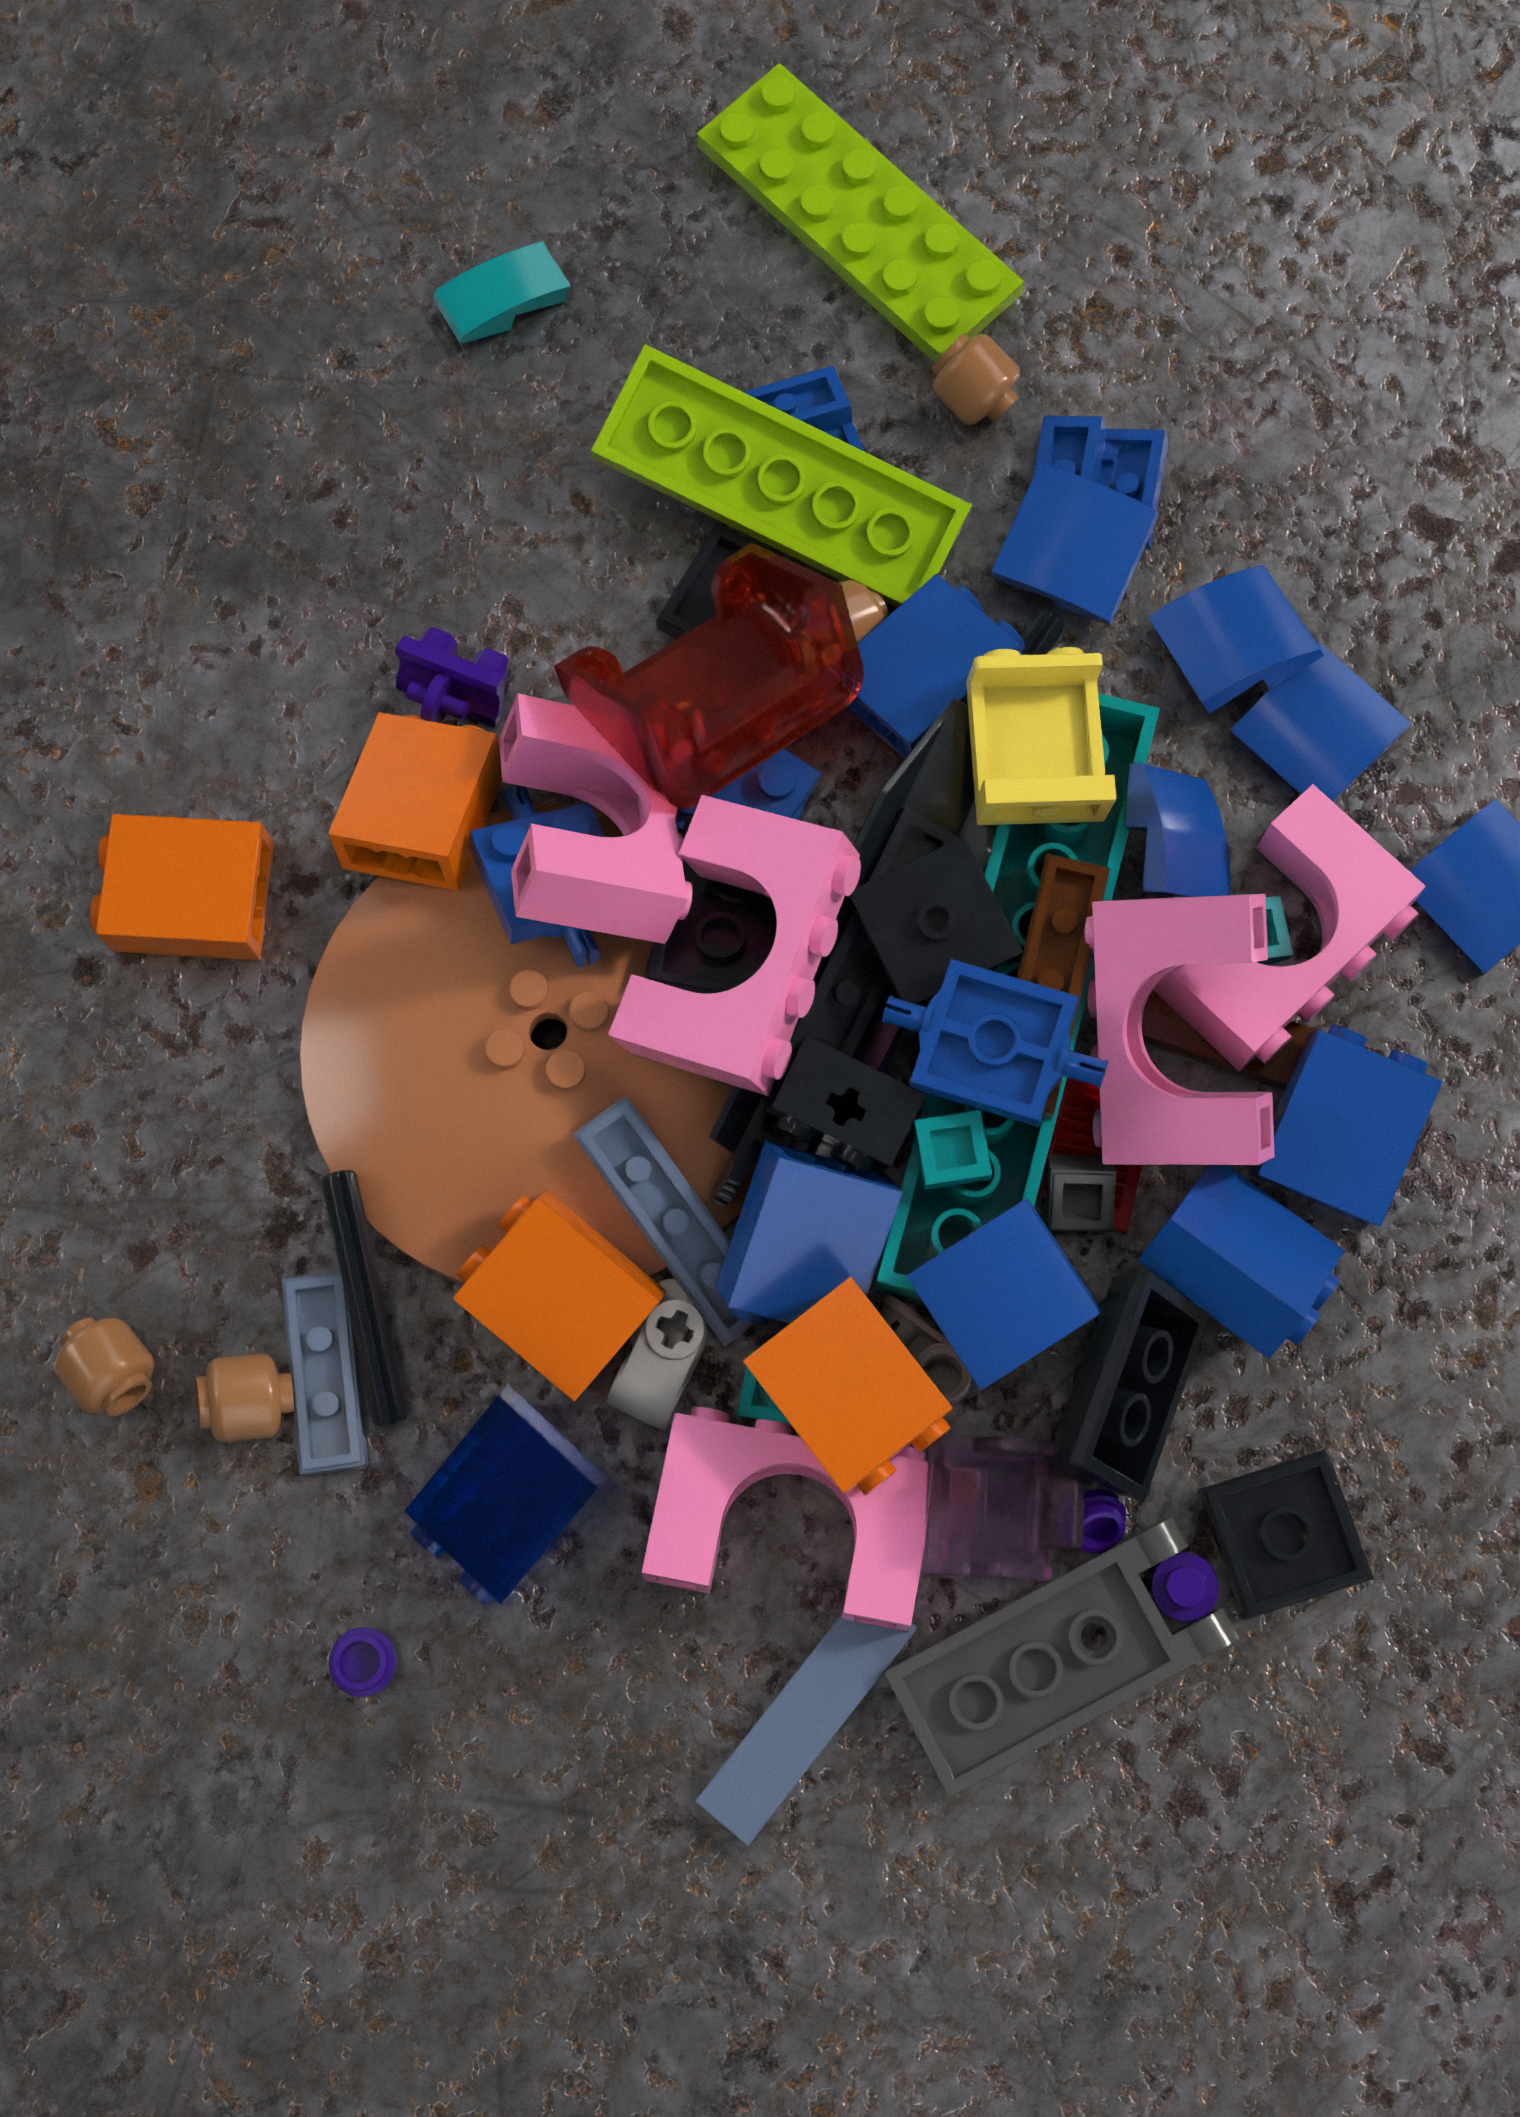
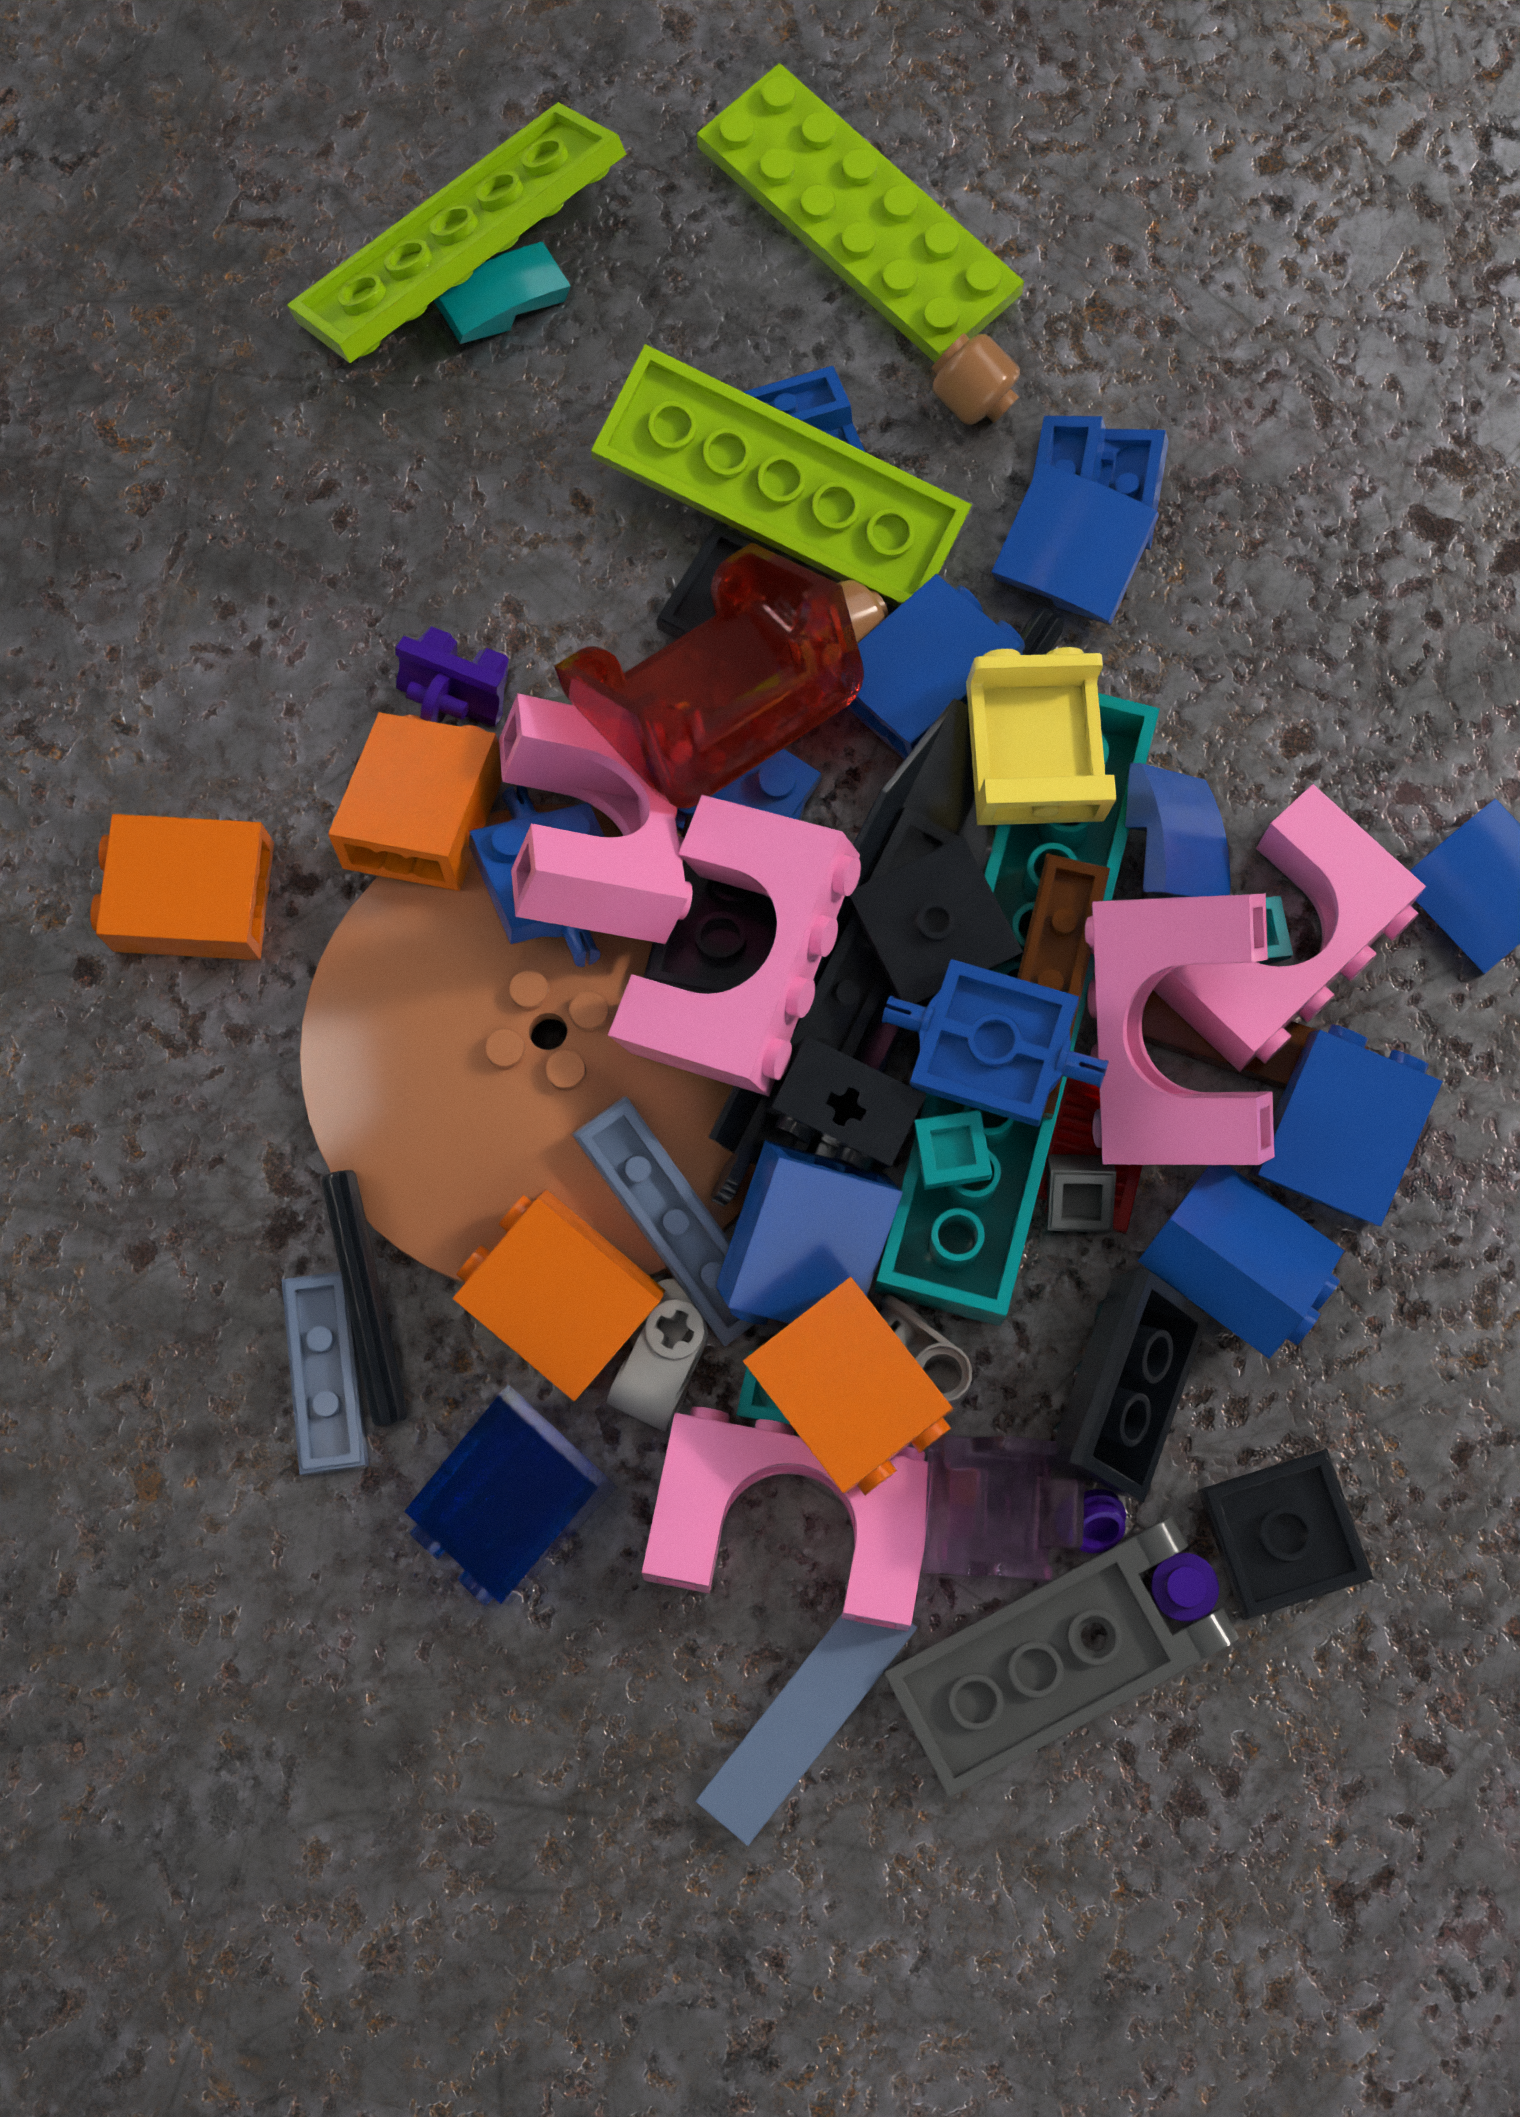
(104, 1366): medium nougat head -> none
(243, 1397): medium nougat head -> none
(363, 1662): dark purple plate -> none
(456, 231): none -> lime plate
(1004, 1294): blue slope -> none
(1235, 636): blue slope -> none
(1321, 727): blue slope -> none

